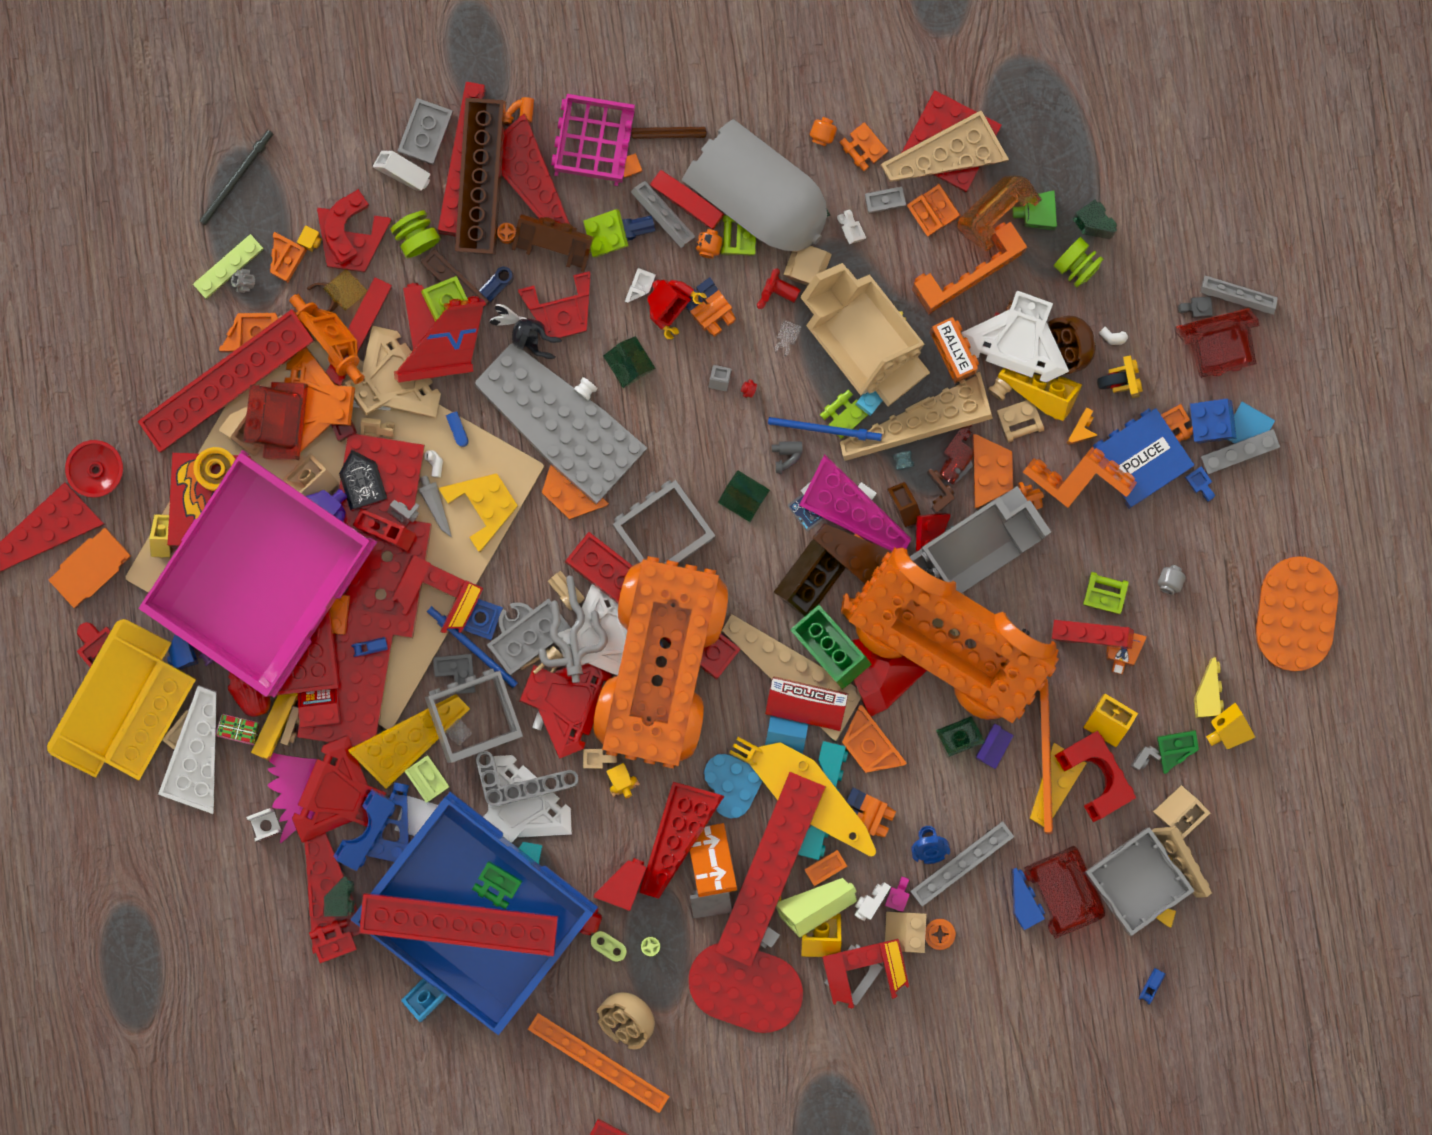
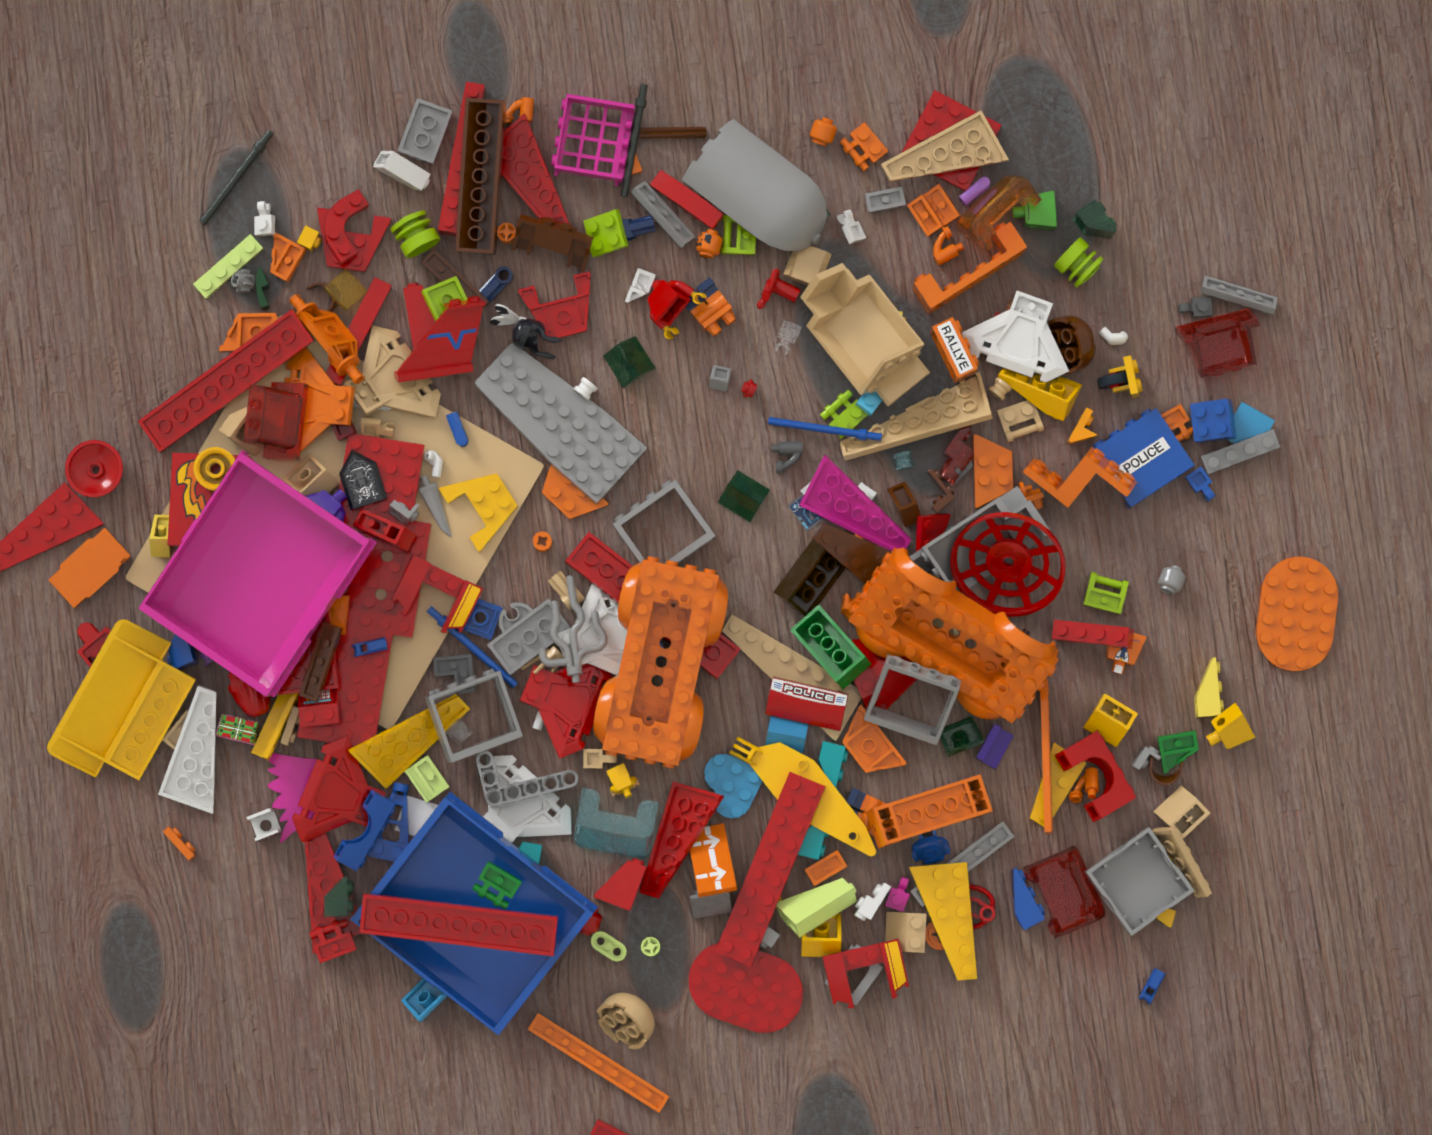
(186, 849): none -> orange plate
(262, 284): none -> dark green slope
(265, 223): none -> white plate
(320, 661): none -> reddish brown plate
(542, 544): none -> orange wheel
(614, 831): none -> clear light blue windscreen
(640, 104): none -> pearl dark grey bar
(903, 724): none -> light grey window
(929, 811): none -> orange plate
(944, 255): none -> orange plant
(949, 907): none -> yellow wing
(975, 191): none -> medium lavender bar
(987, 912): none -> red piece
(1008, 572): none -> red dish
(1090, 780): none -> orange plant
(1165, 780): none -> reddish brown helmet

